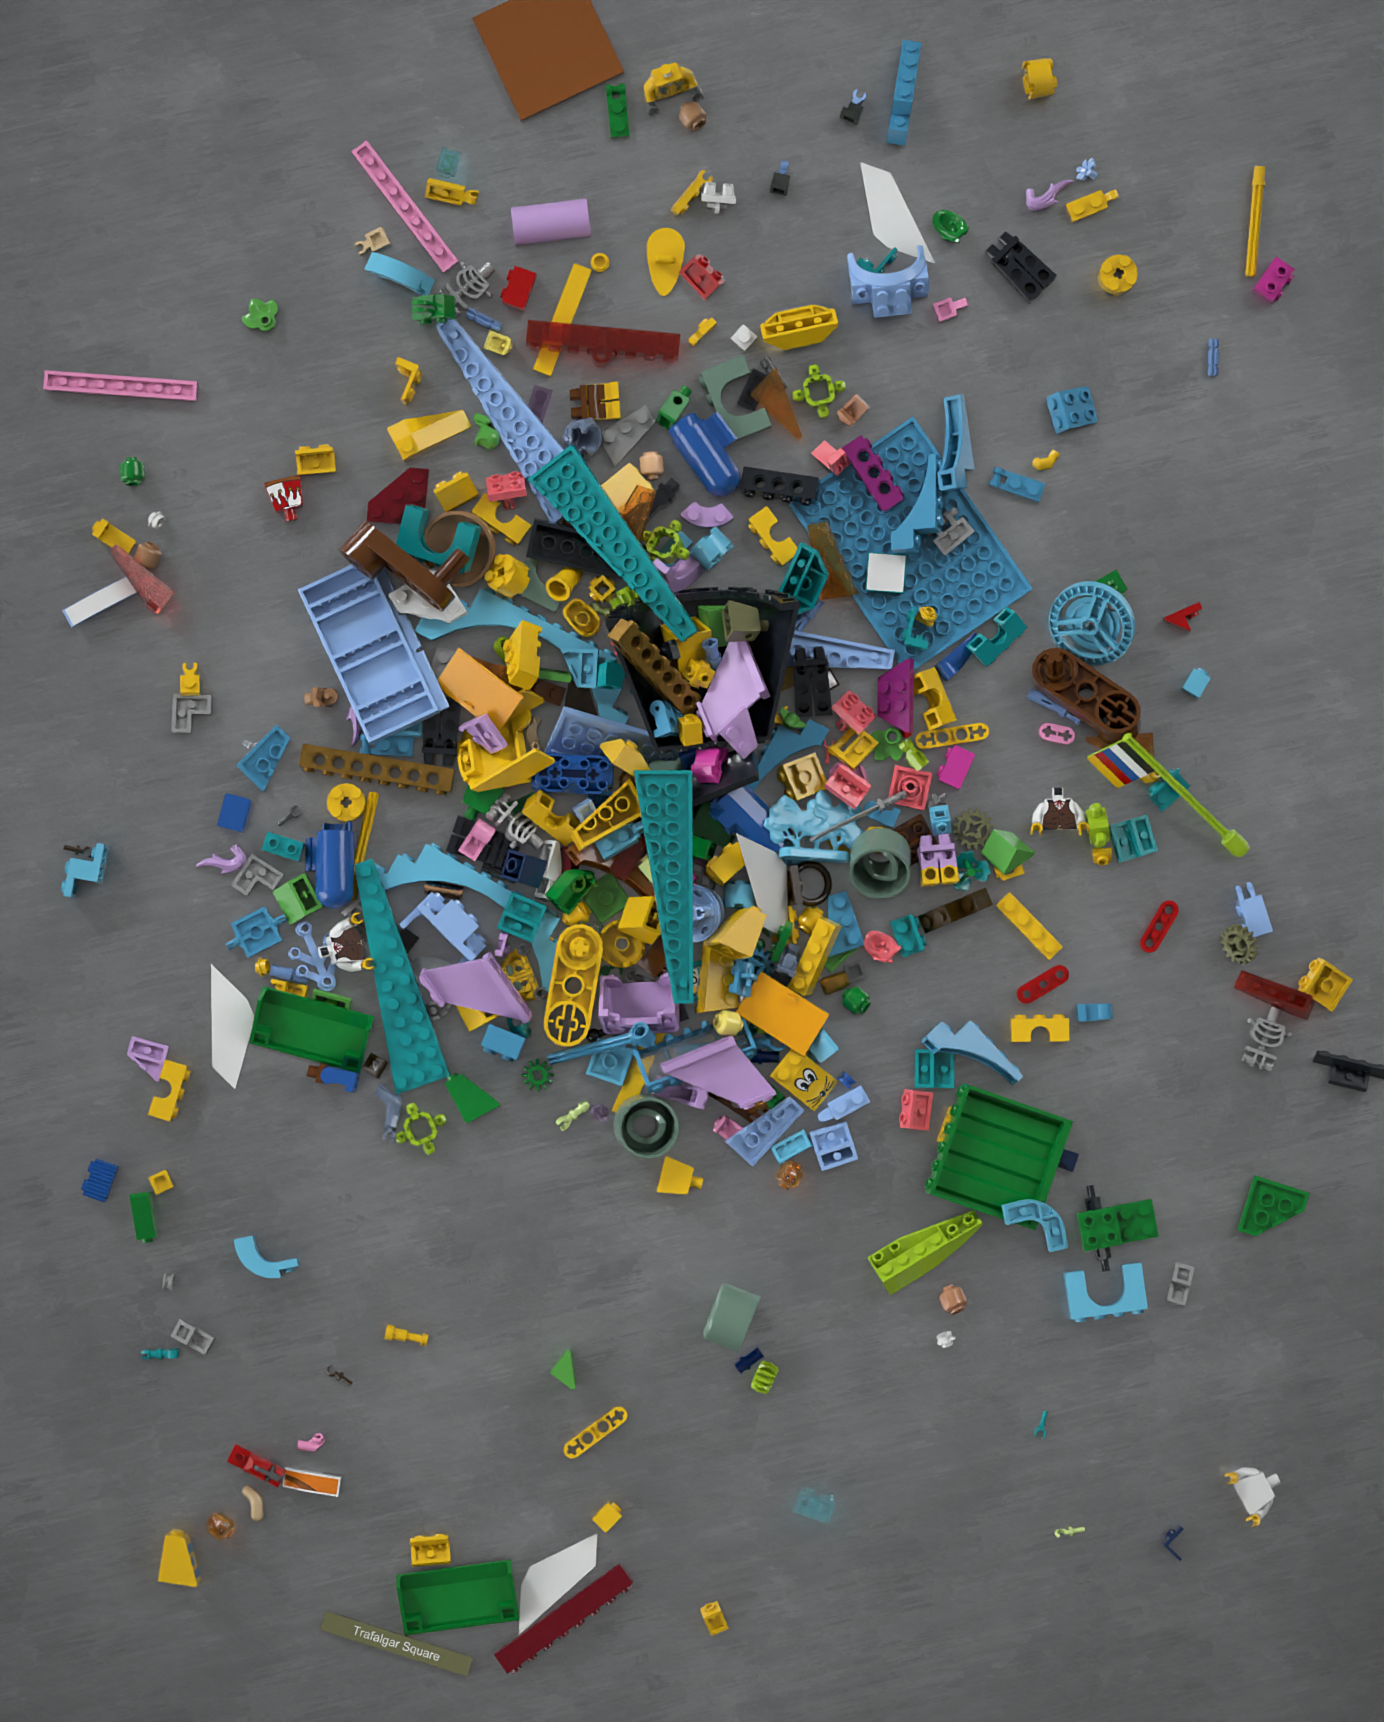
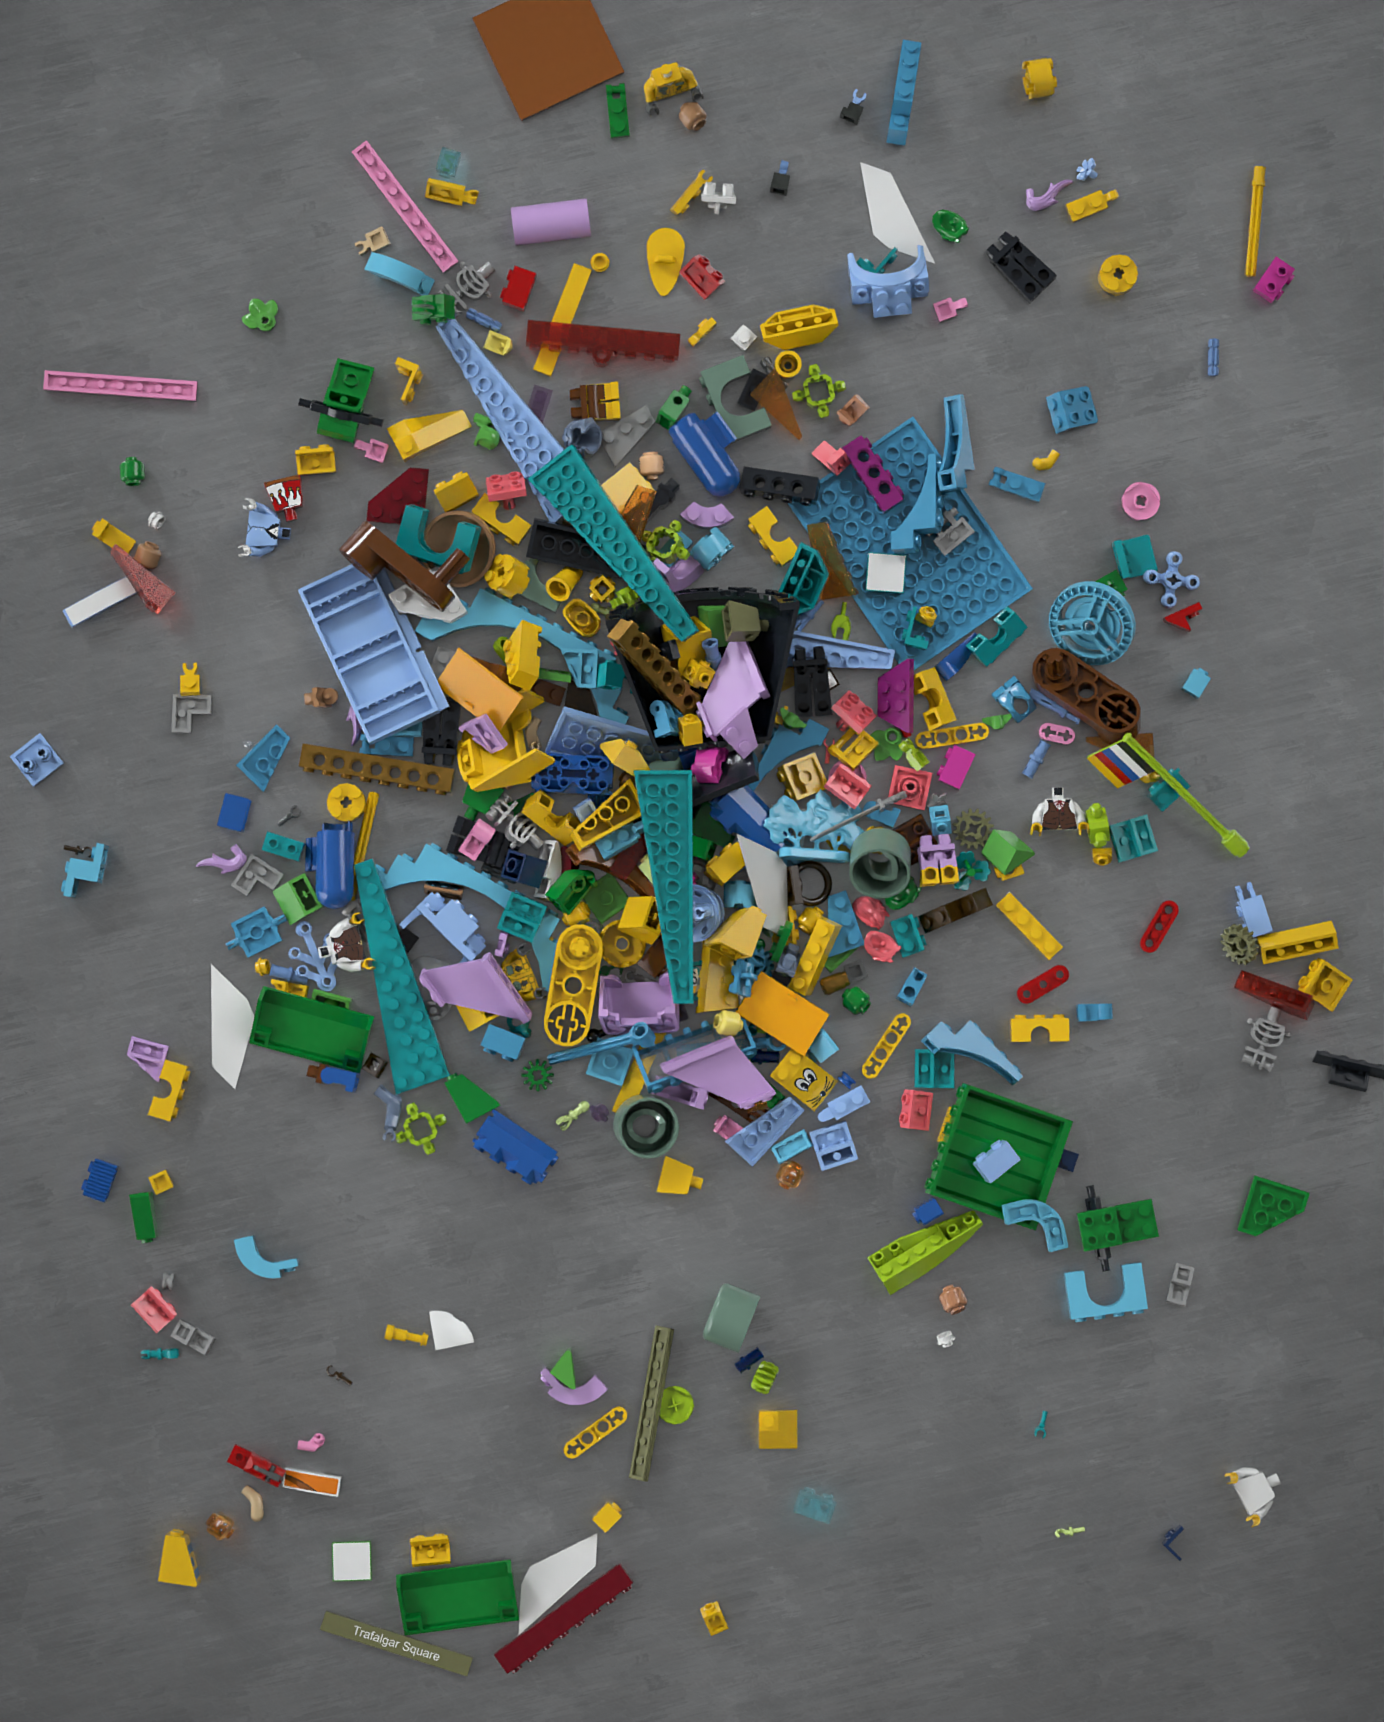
(37, 759): none -> light blue plate
(154, 1309): none -> coral bracket
(262, 530): none -> light blue torso
(344, 402): none -> green piece
(351, 1561): none -> white tile
(374, 450): none -> bright pink plate
(449, 1330): none -> white brick
(515, 1147): none -> blue brick
(580, 1395): none -> lavender arch
(651, 1403): none -> olive tile
(676, 1405): none -> lime tile
(777, 1429): none -> yellow slope
(791, 358): none -> yellow plant
(841, 621): none -> lime hand
(870, 911): none -> coral hat
(889, 1048): none -> yellow beam
(905, 897): none -> green hat
(911, 987): none -> dark azure leg
(927, 1212): none -> blue brick
(996, 1160): none -> light blue brick
(998, 721): none -> bright green piece
(1008, 693): none -> dark azure piece
(1036, 759): none -> medium blue pin
(1134, 556): none -> teal bracket
(1143, 490): none -> bright pink plate
(1170, 587): none -> light blue gear
(1297, 942): none -> yellow brick

